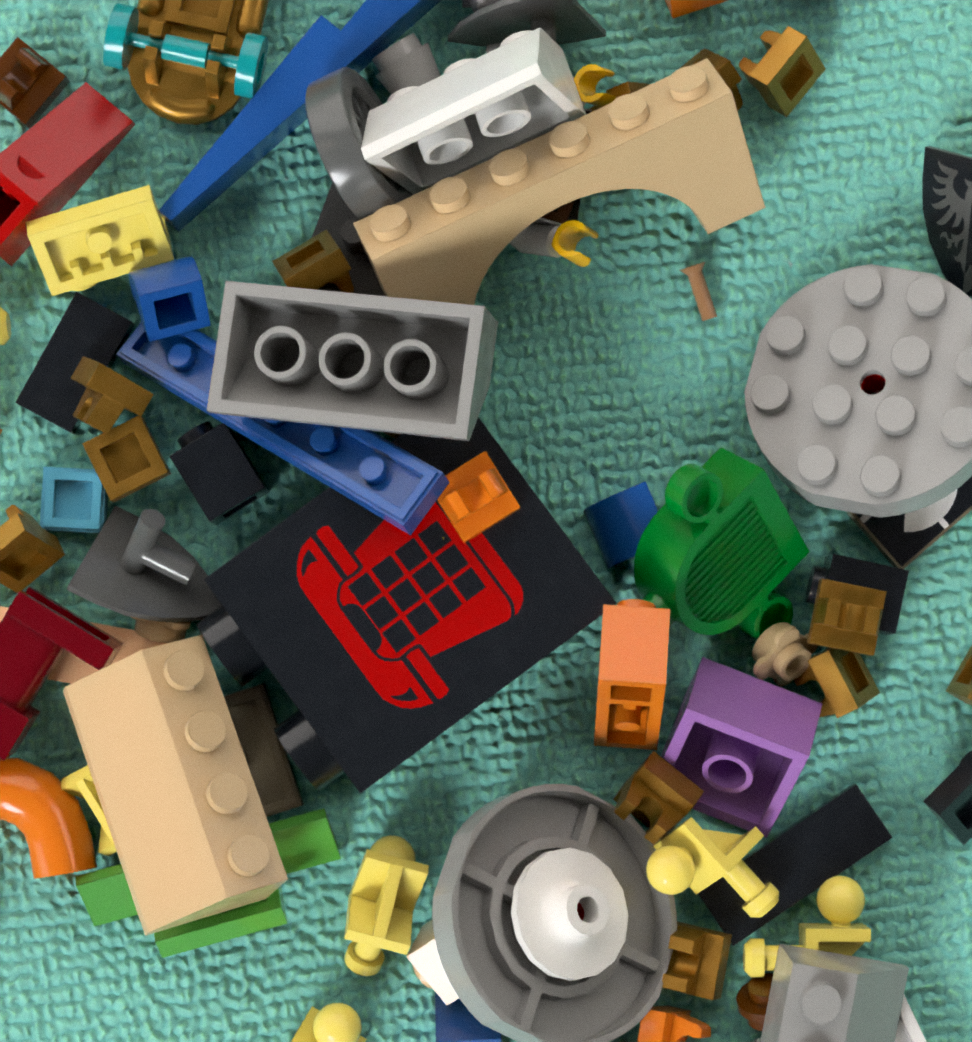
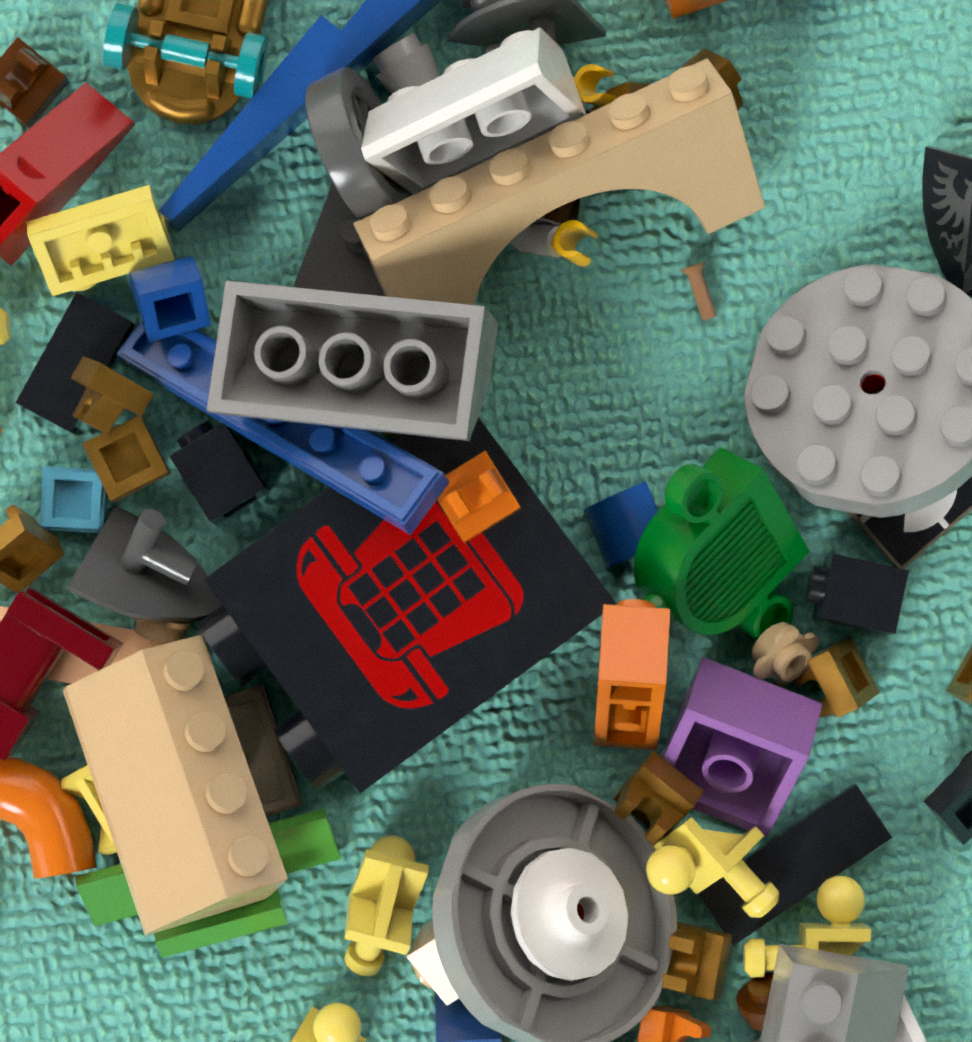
(315, 264): pearl gold tile -> none
(785, 70): pearl gold tile -> none
(846, 617): pearl gold tile -> none

